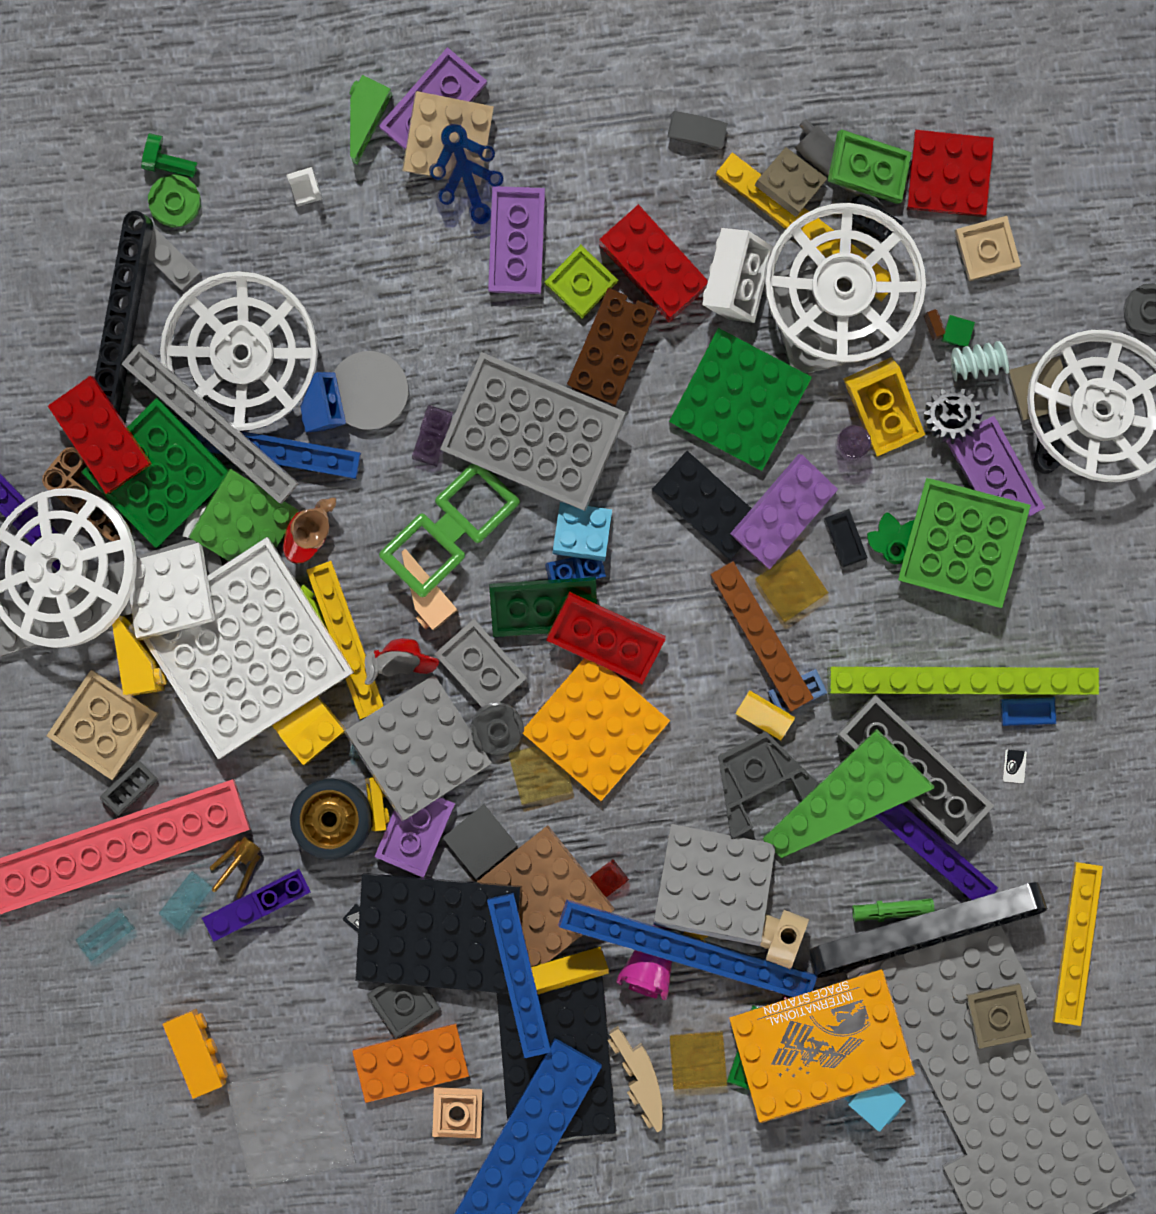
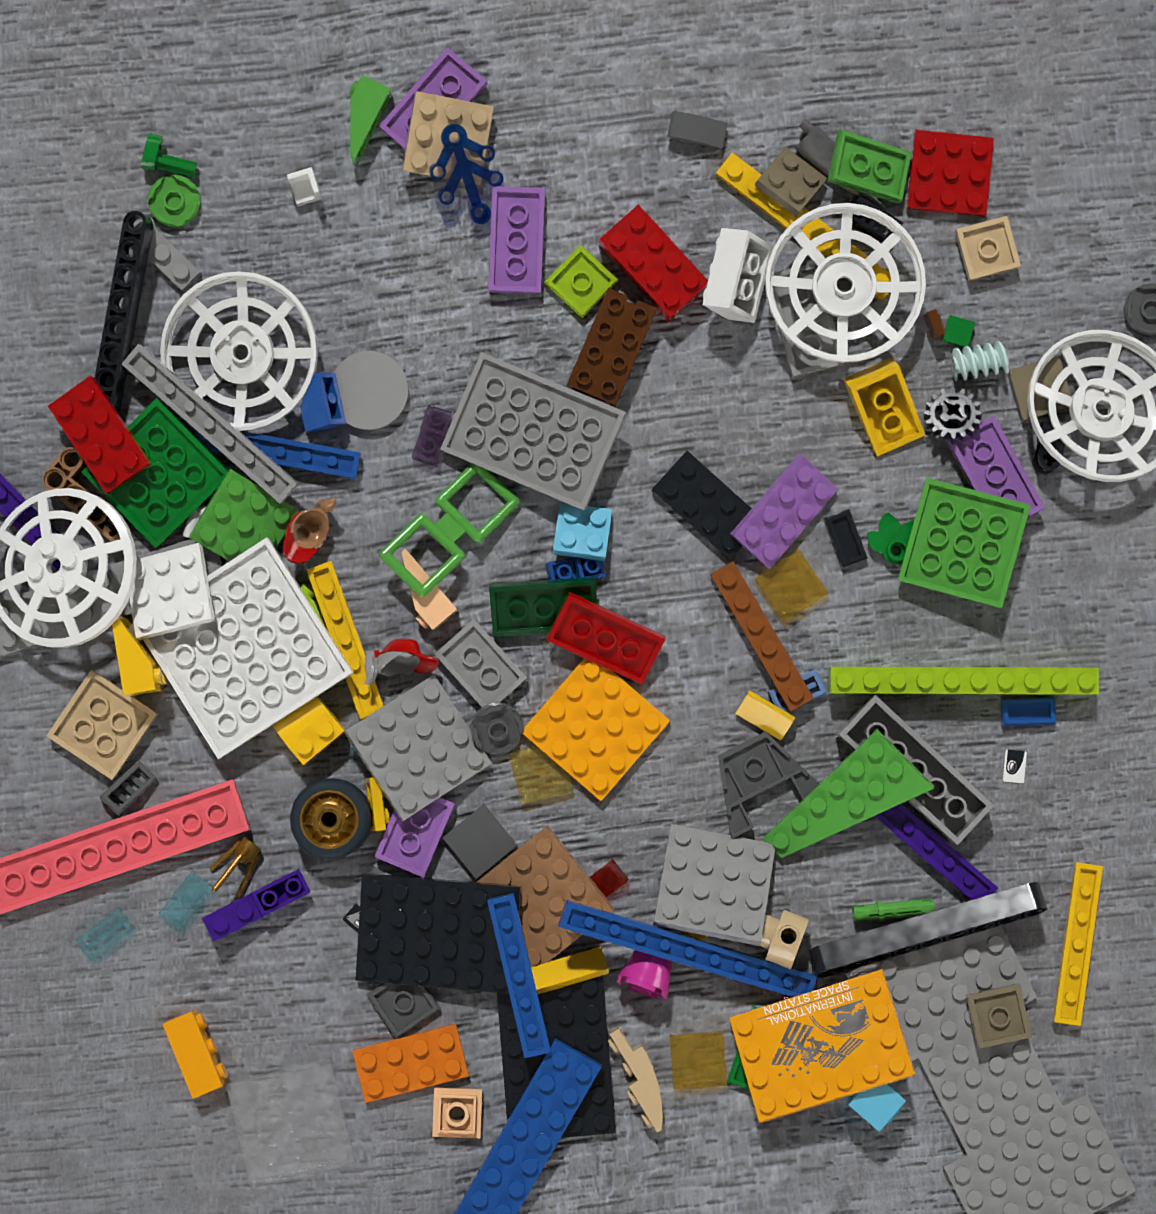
(740, 399): green plate -> none
(846, 449): clear purple head -> none

